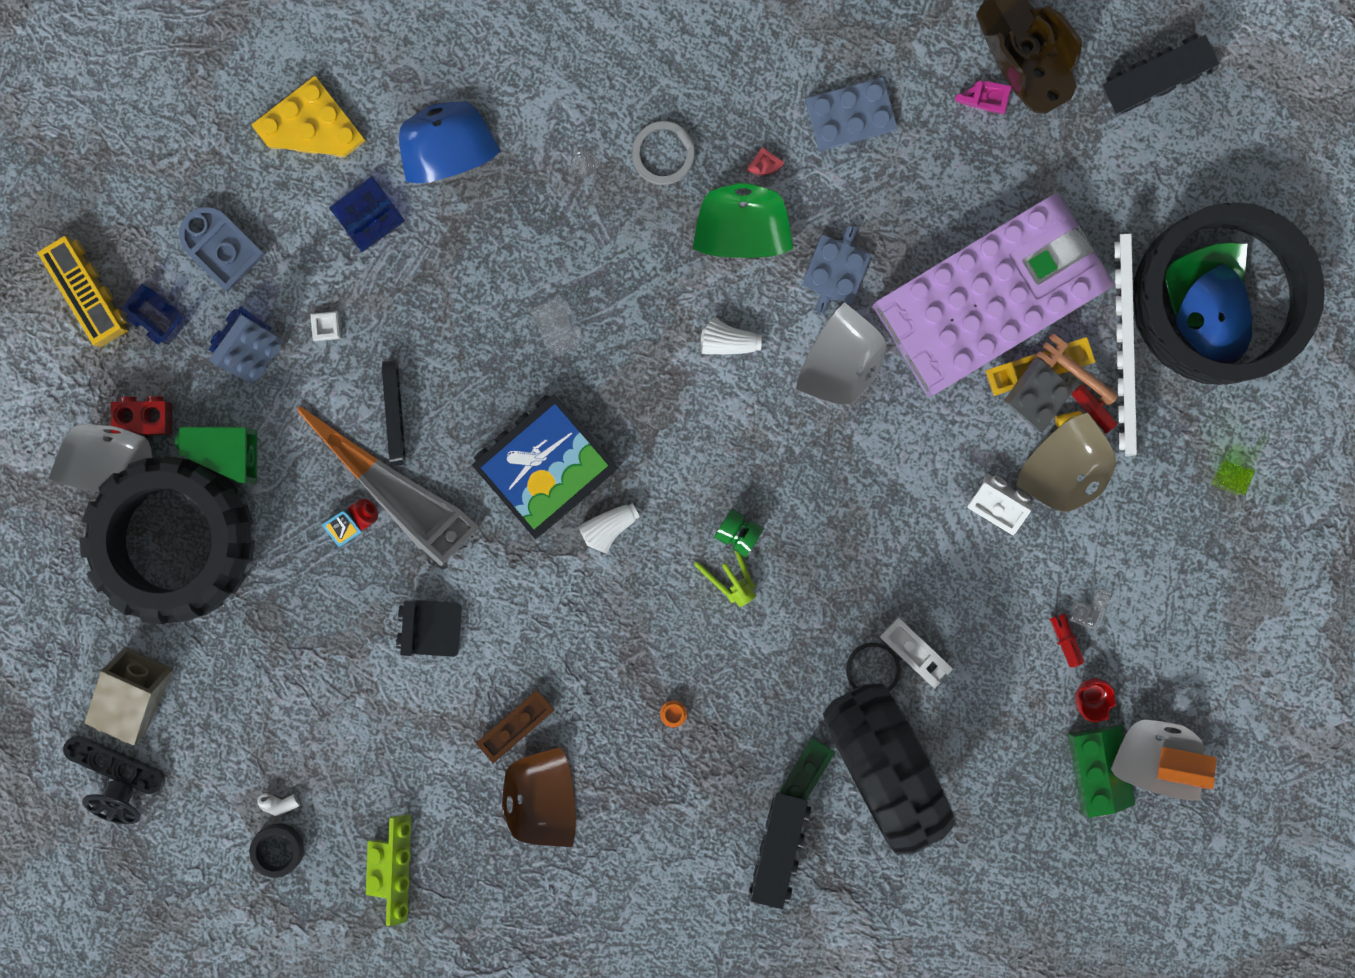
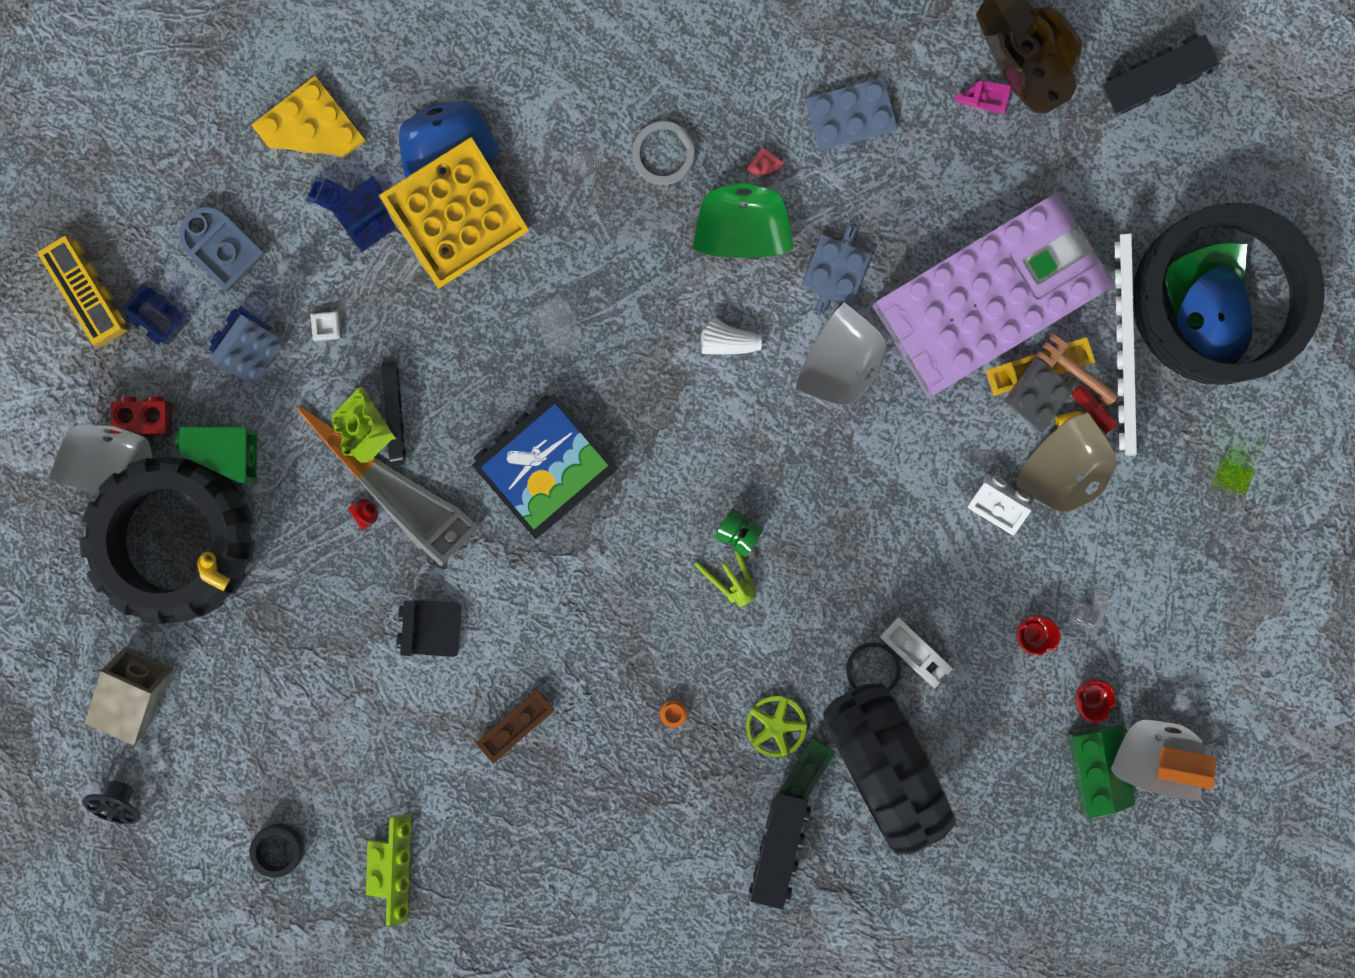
(112, 769): black beam -> none
(209, 573): none -> yellow arm
(277, 806): white arm -> none
(327, 195): none -> clear blue bracket
(342, 528): slope -> none
(361, 427): none -> lime slope
(455, 211): none -> yellow piece
(548, 802): reddish brown piece -> none
(604, 528): white piece -> none
(776, 726): none -> lime wheel
(1038, 635): none -> red hair
(1067, 641): red axle -> none

